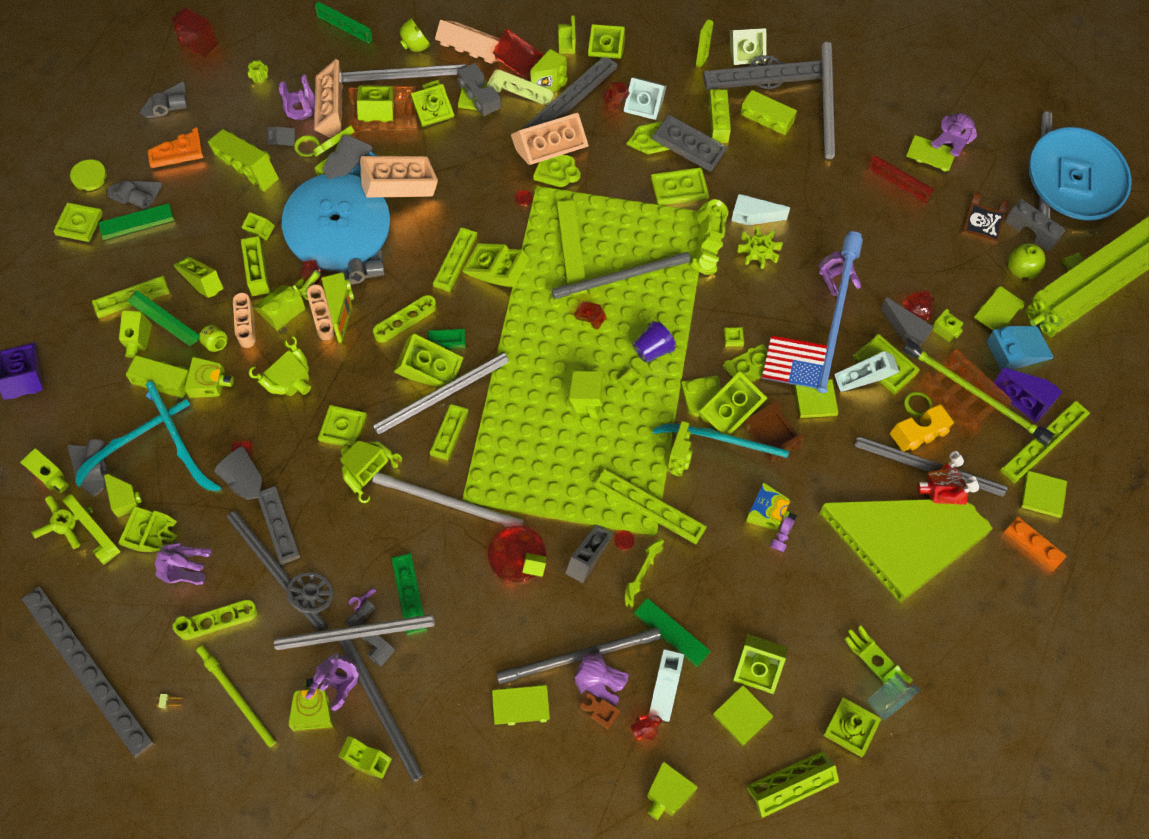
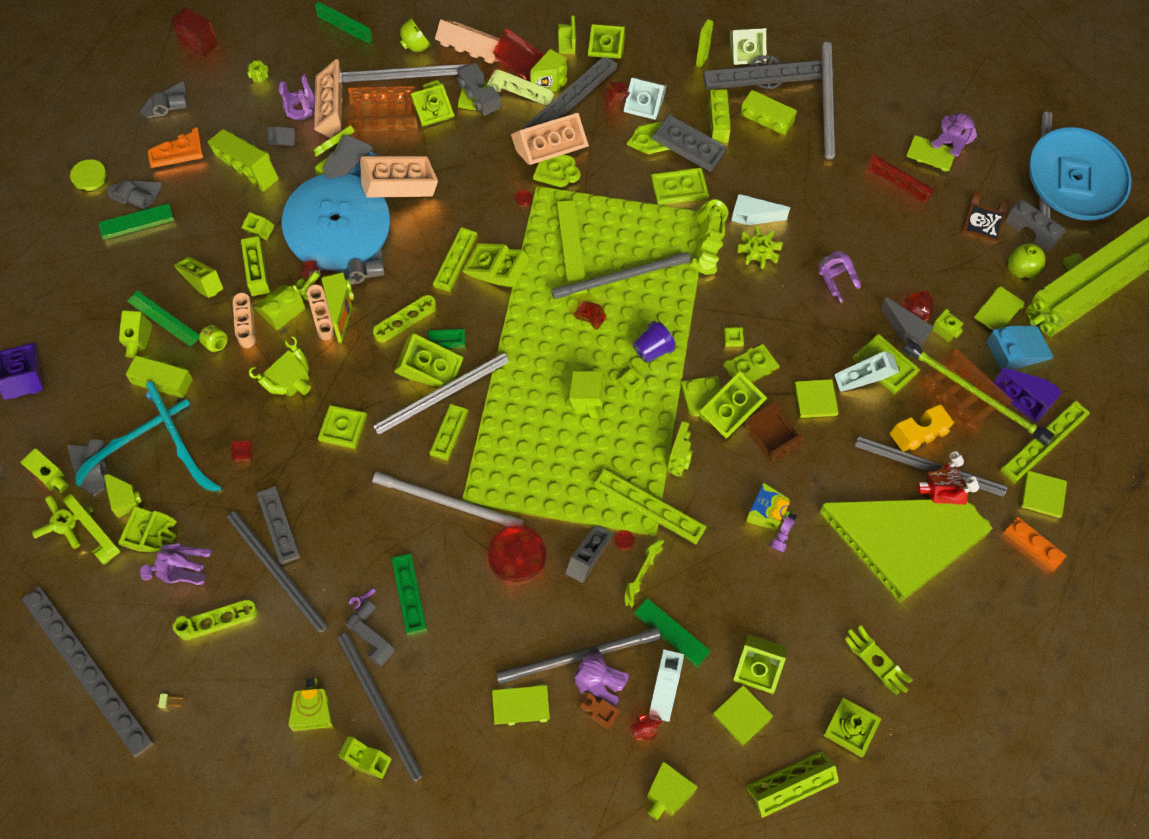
(78, 222): lime plate -> none
(118, 301): lime tile -> none
(146, 571): none -> medium lavender hand
(206, 379): lime torso -> none
(213, 665): lime bar -> none
(240, 474): dark grey panel -> none
(303, 139): lime piece -> none
(309, 593): dark grey wheel -> none
(342, 683): medium lavender piece -> none
(354, 632): light grey axle -> none
(363, 462): lime torso -> none
(375, 103): lime brick -> none
(534, 564): lime slope -> none
(708, 432): teal piece -> none
(808, 362): flag -> none
(892, 697): clear light blue panel -> none
(909, 410): lime piece -> none

